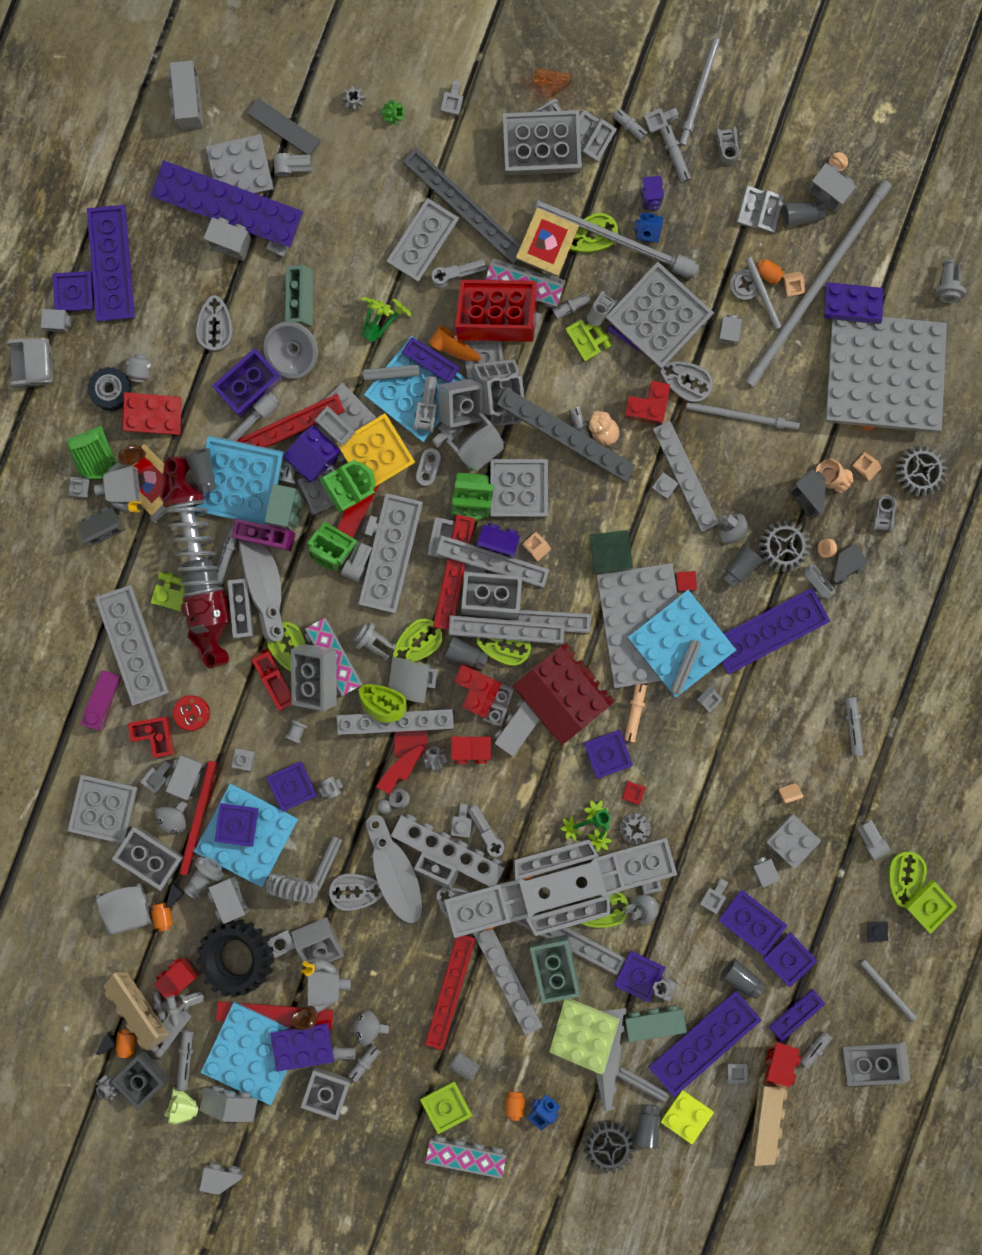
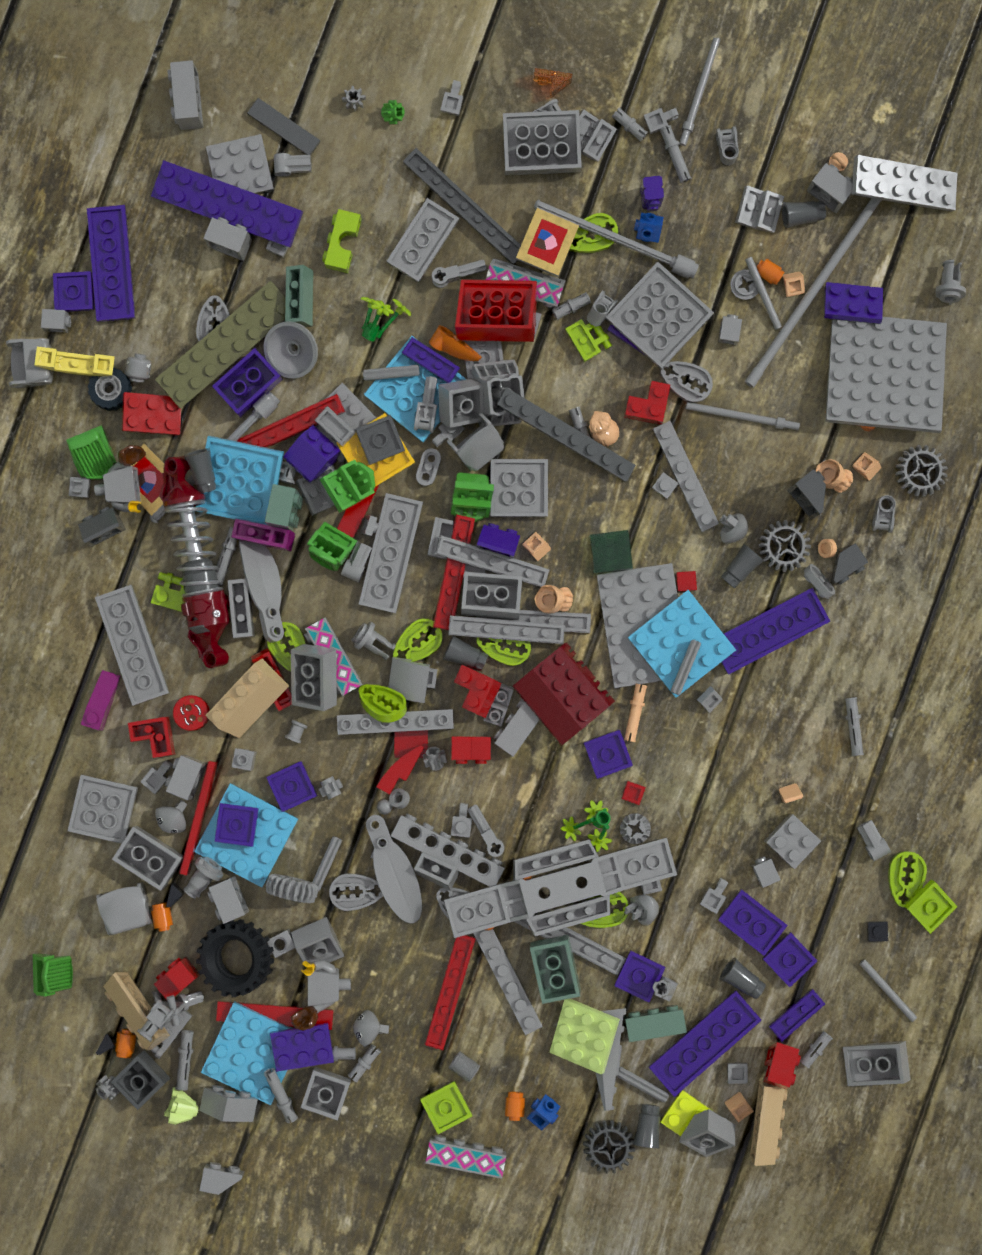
(51, 974): none -> bright green piece
(74, 363): none -> light yellow slope
(156, 1020): none -> light grey connector
(223, 345): none -> olive plate
(247, 699): none -> tan slope
(283, 1101): none -> light grey pin
(344, 224): none -> lime arch
(380, 440): none -> dark grey tile
(552, 599): none -> light nougat hair
(709, 1133): none -> light grey slope
(739, 1106): none -> light nougat slope
(904, 183): none -> plate

